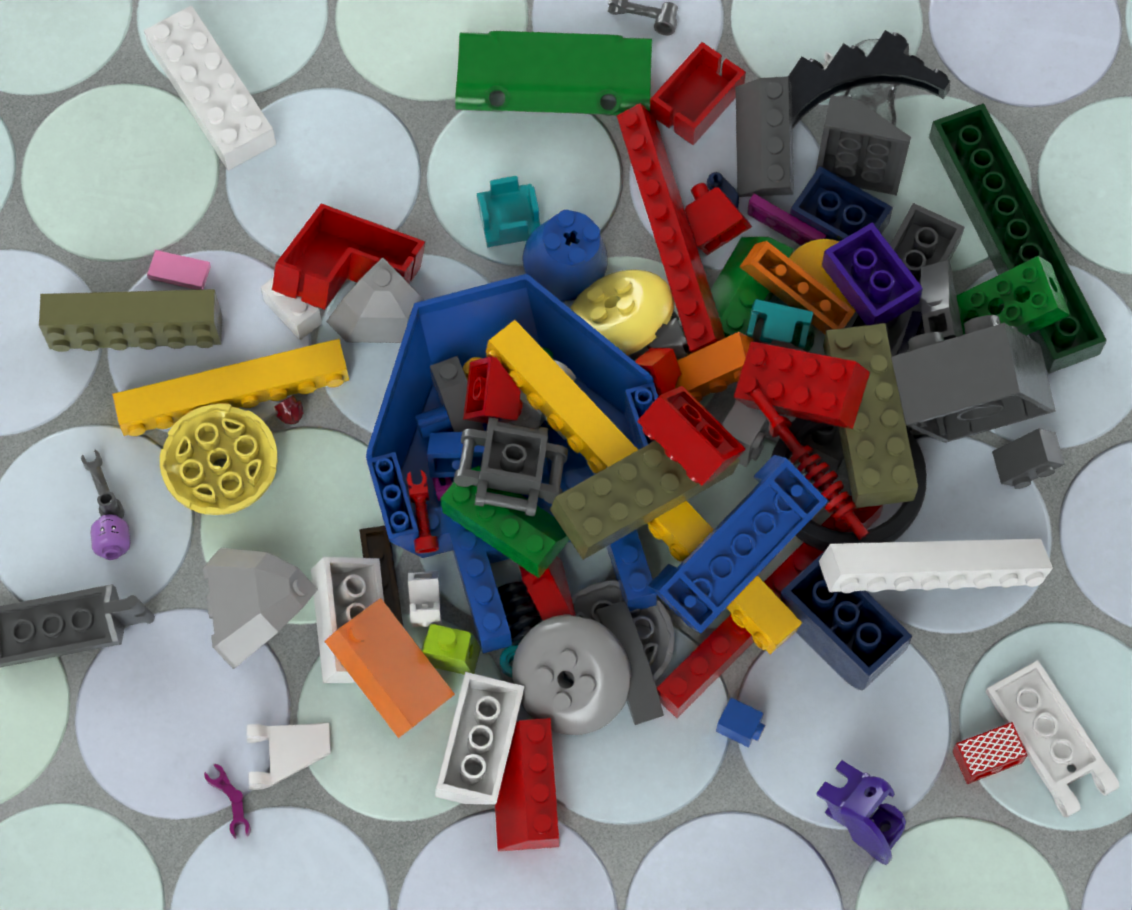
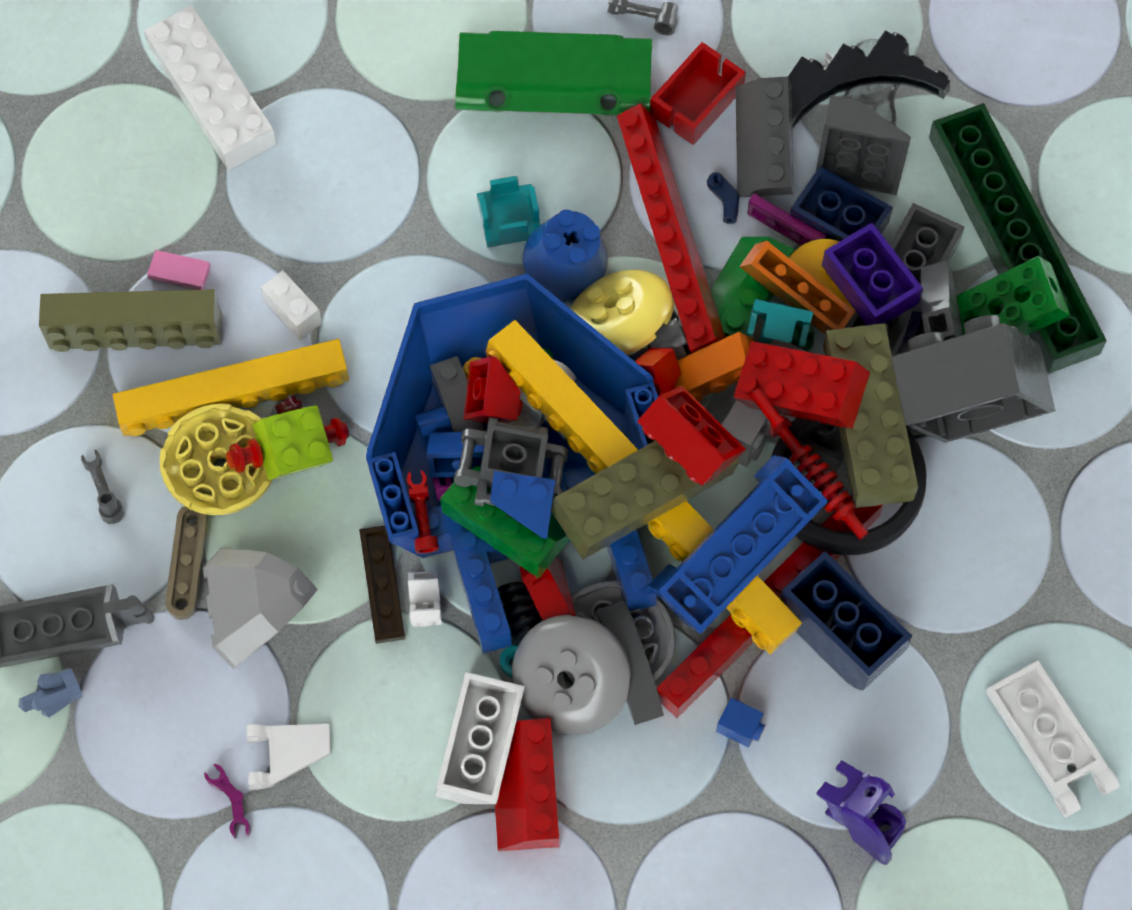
(52, 693): none -> sand blue rock
(110, 537): medium lavender head -> none
(186, 563): none -> dark tan plate
(289, 443): none -> lime brick
(341, 248): red piece -> none
(344, 590): white slope -> none
(375, 307): light grey brick -> none
(389, 667): orange brick -> none
(450, 649): lime torso -> none
(524, 499): none -> blue wing
(714, 218): red torso -> none
(934, 565): white brick -> none
(989, 753): red panel -> none
(1028, 458): dark grey brick -> none

